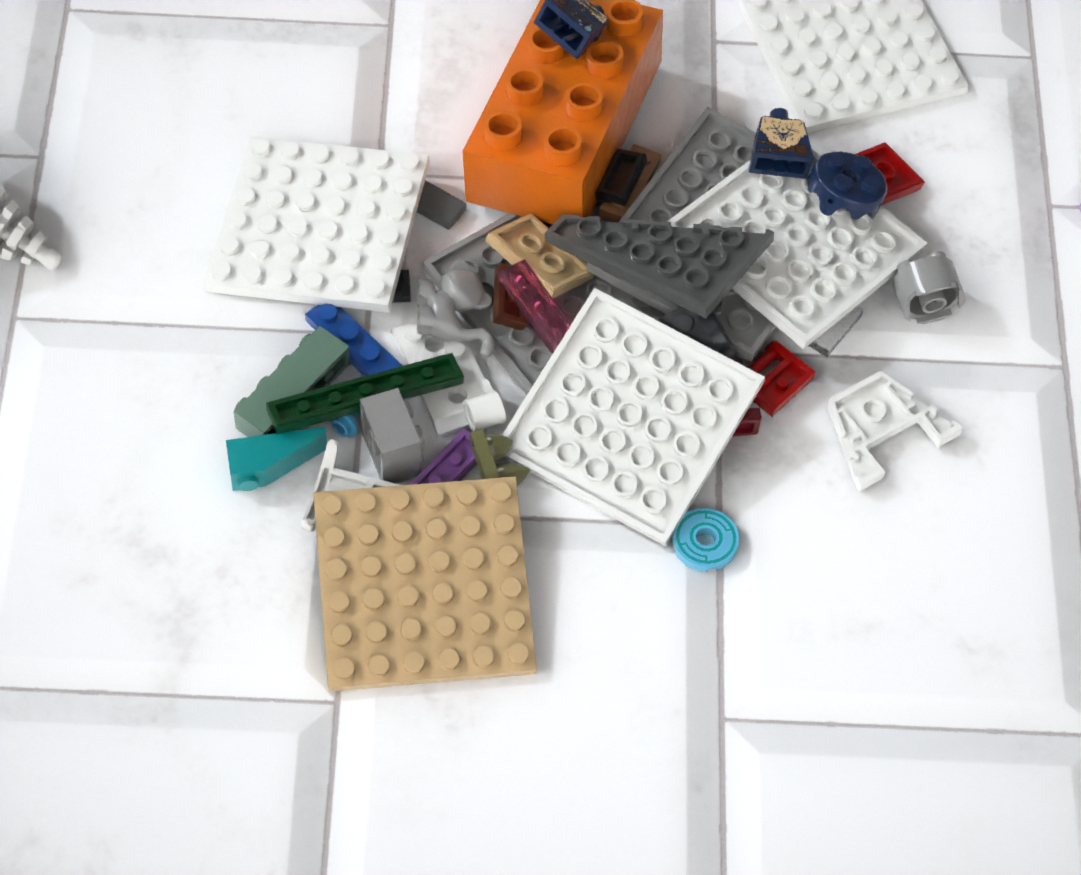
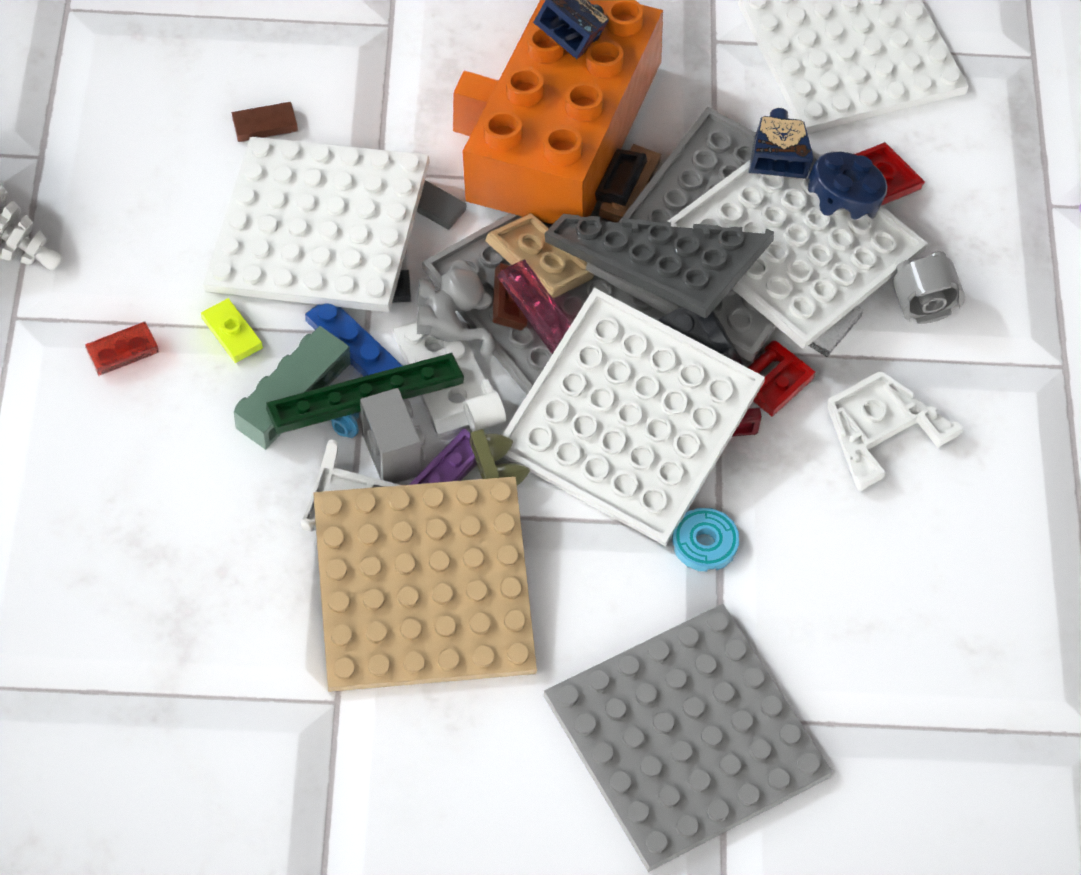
(121, 348): none -> clear red plate
(231, 330): none -> neon yellow plate
(264, 121): none -> copper tile
(265, 458): teal slope -> none
(470, 100): none -> orange brick
(686, 736): none -> light grey plate

